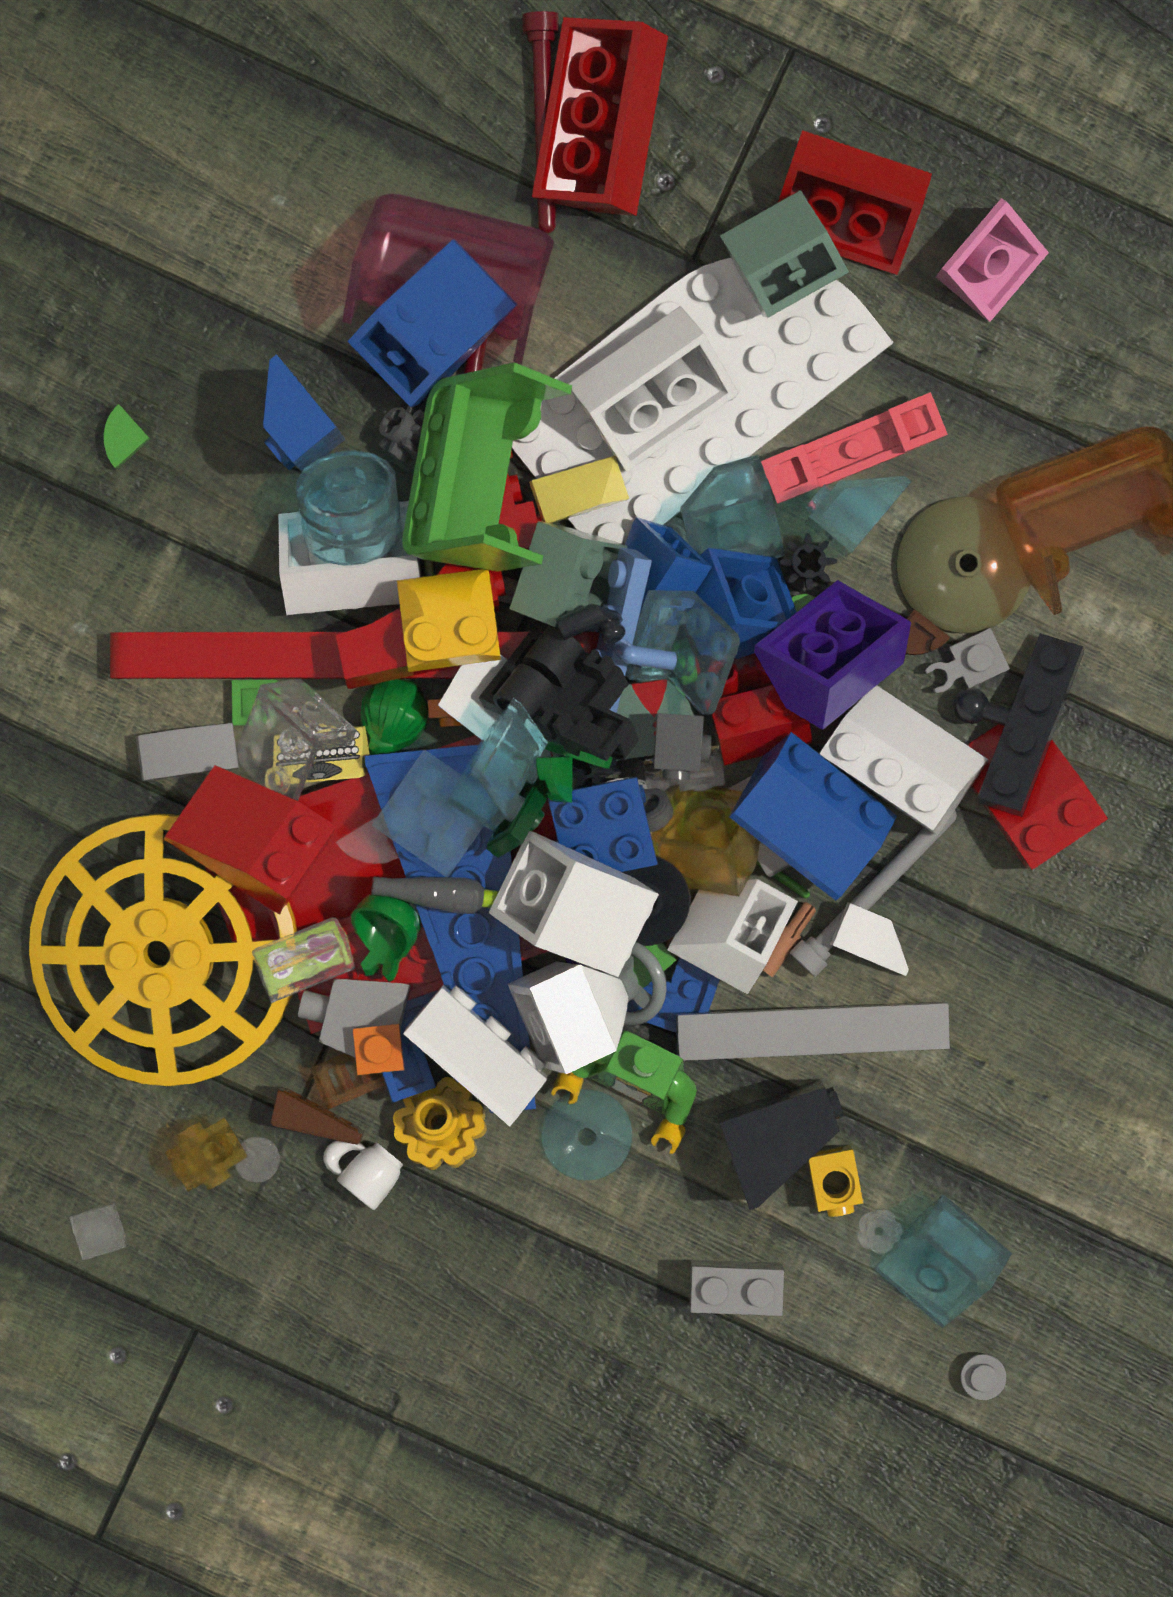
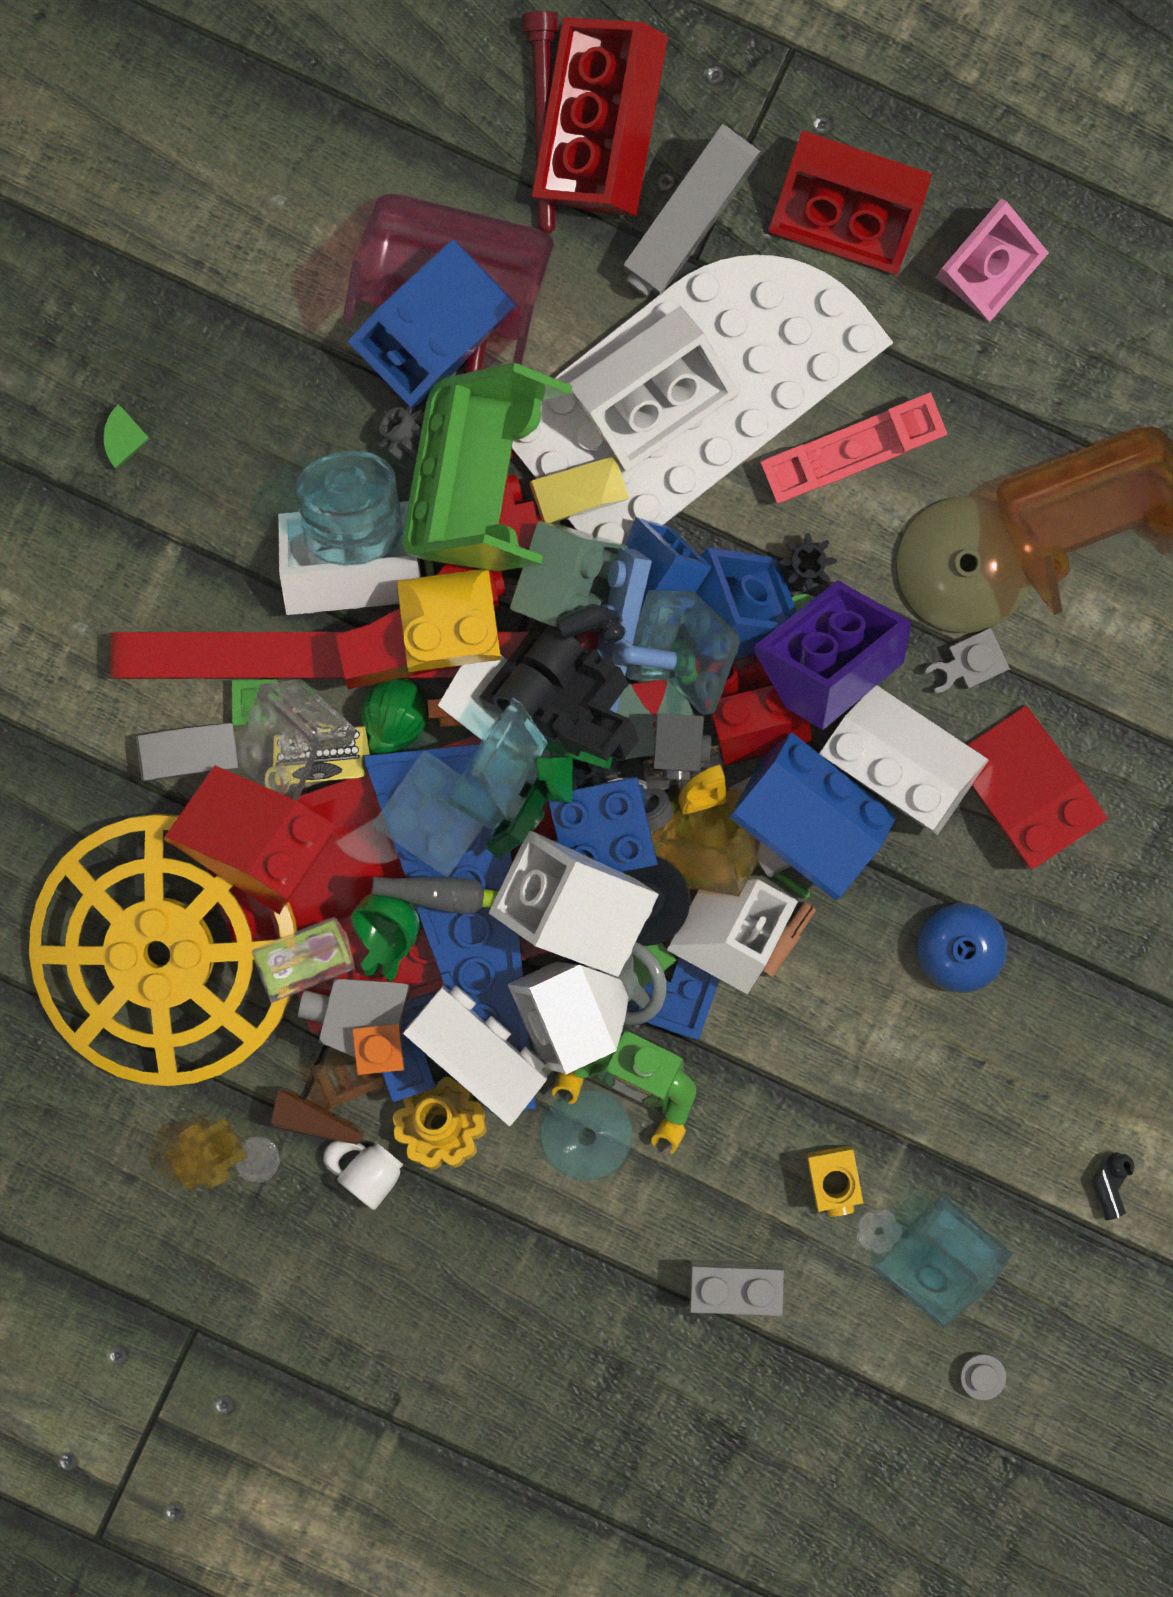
(98, 1231): clear plate -> none
(294, 420): blue slope -> none
(691, 212): none -> light grey slope
(703, 791): none -> yellow tile
(734, 511): clear light blue slope -> none
(778, 1136): black slope -> none
(784, 254): sand green slope -> none
(812, 1031): light grey tile -> none
(814, 951): light grey piece -> none
(852, 509): clear light blue slope -> none
(870, 938): white slope -> none
(923, 635): reddish brown tile -> none
(947, 930): none -> blue cylinder
(1026, 725): black plate -> none
(1109, 1180): none -> black arm

